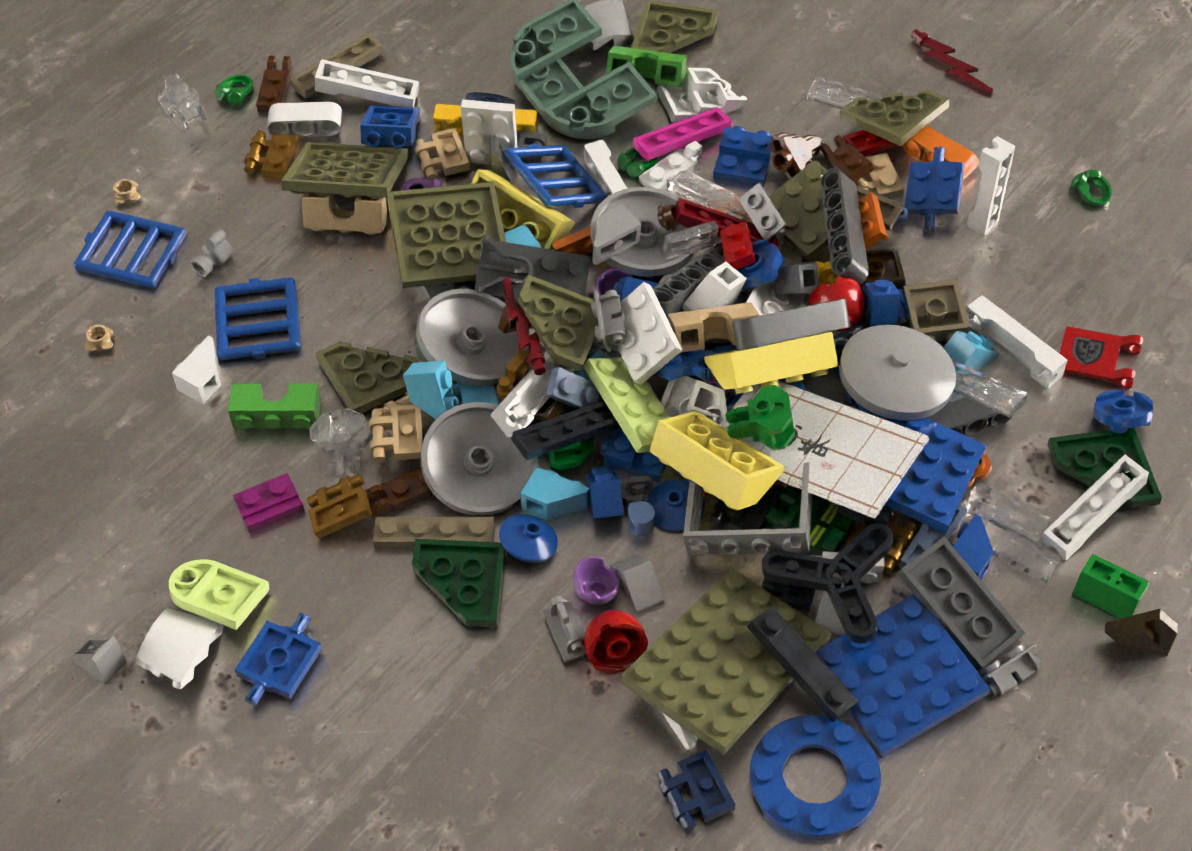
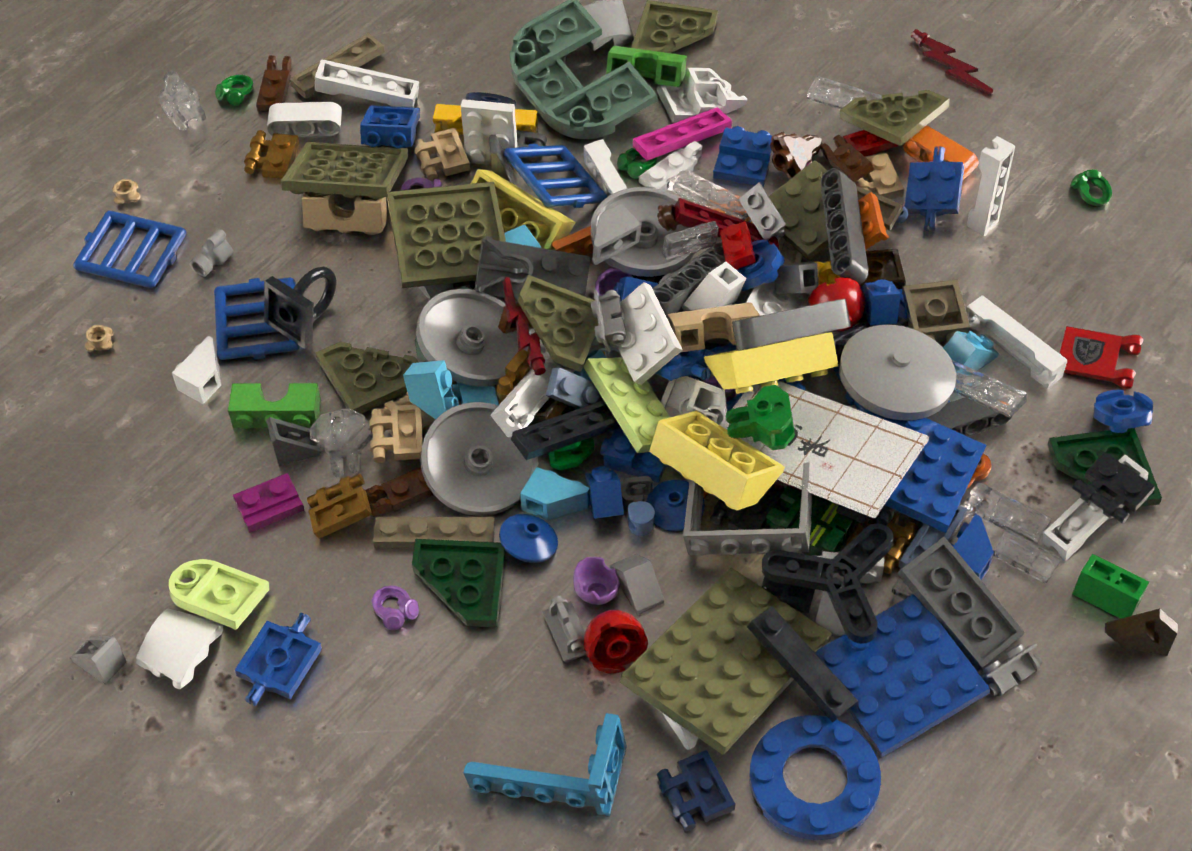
(291, 311): none -> black tile
(291, 441): none -> dark grey slope
(394, 618): none -> medium lavender piece
(547, 787): none -> dark azure bracket
(1117, 481): none -> black plate

